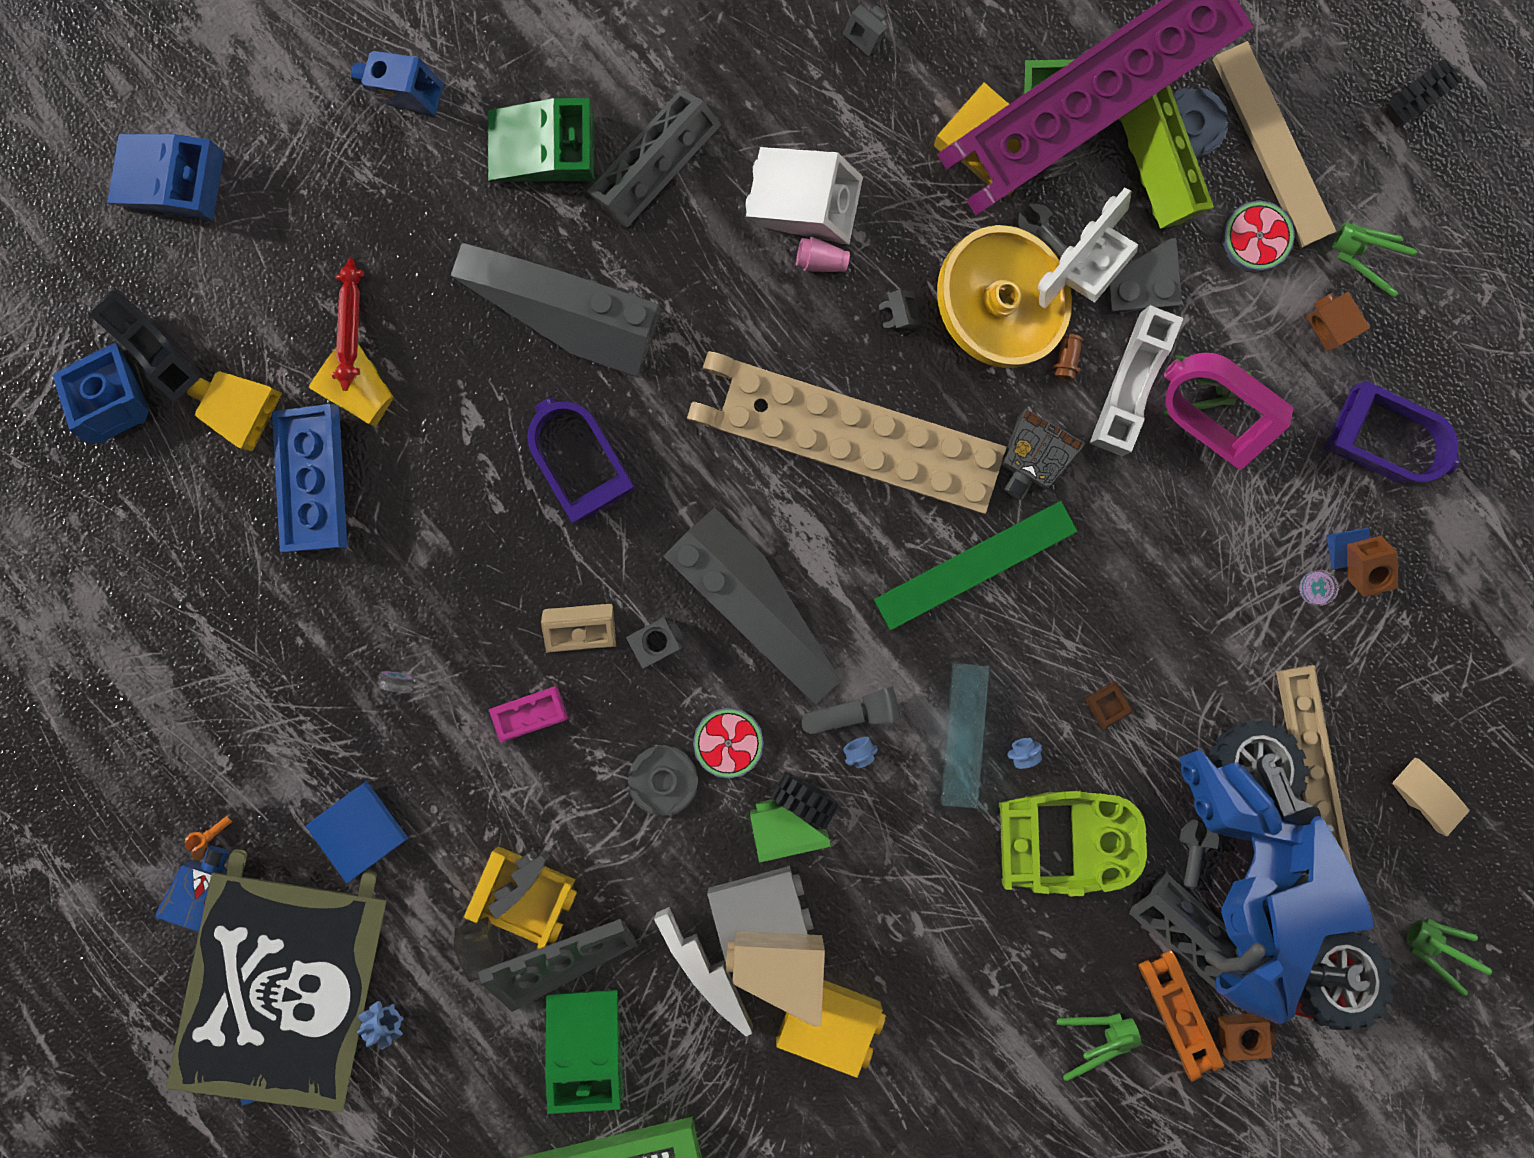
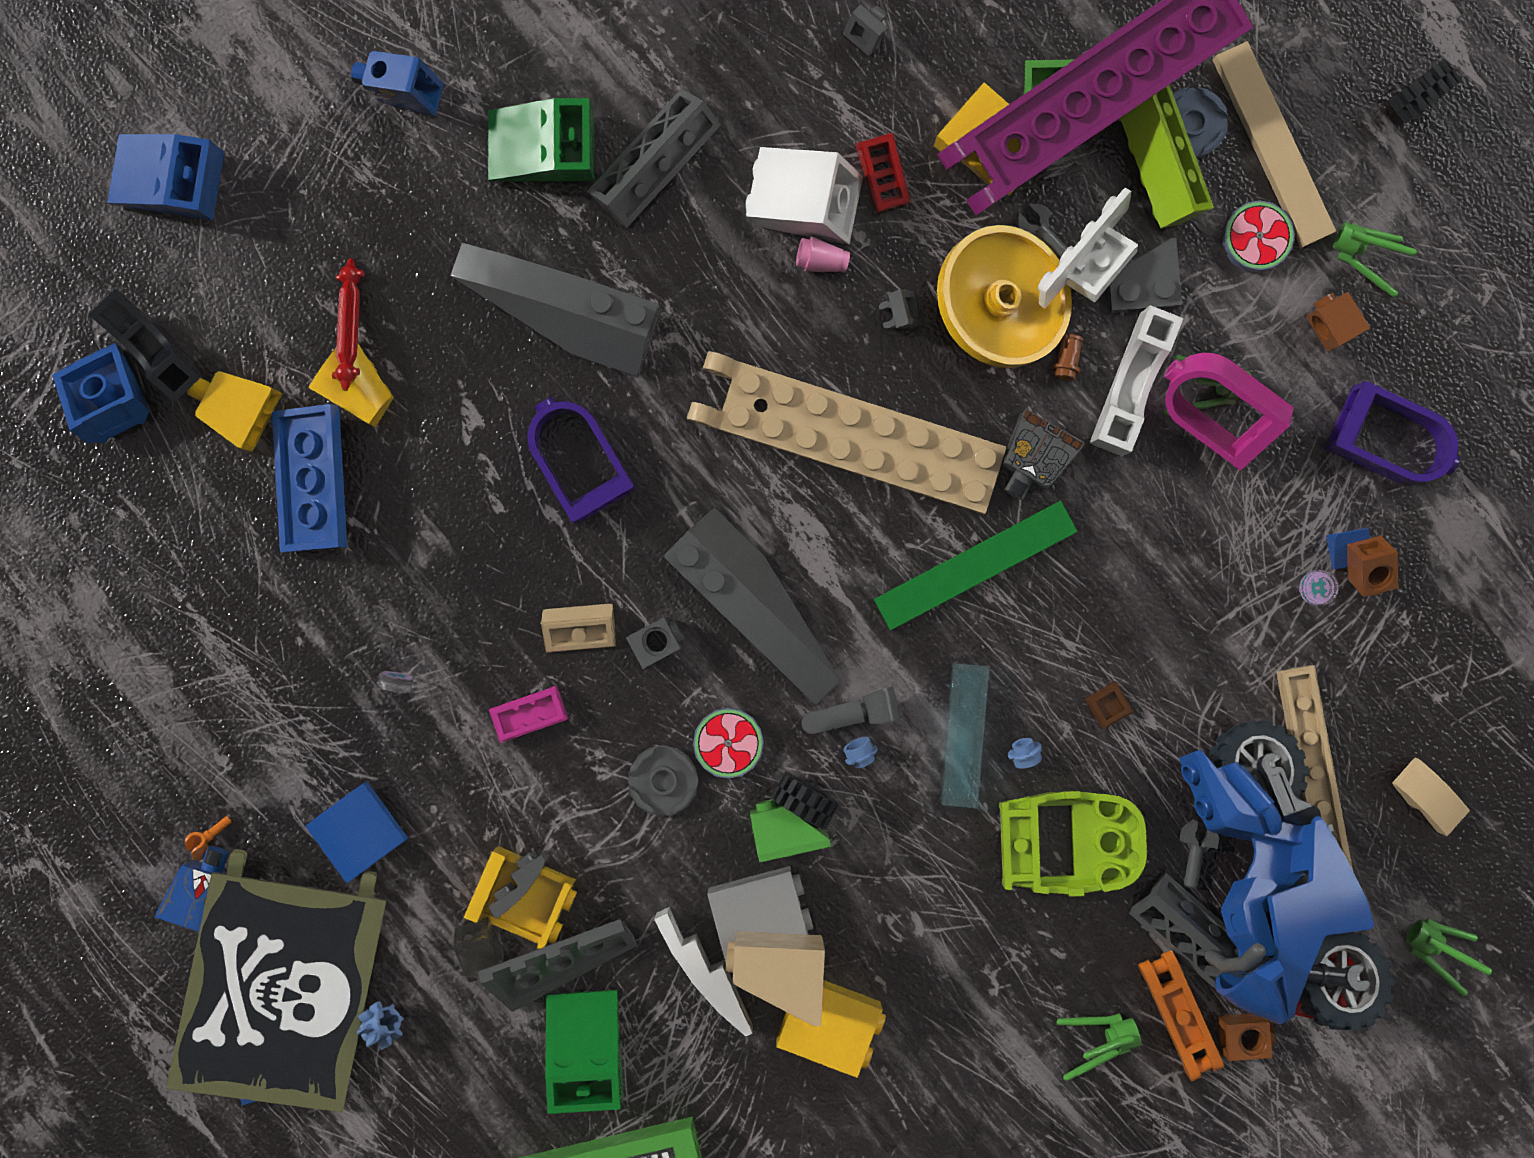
(895, 168): none -> red slope

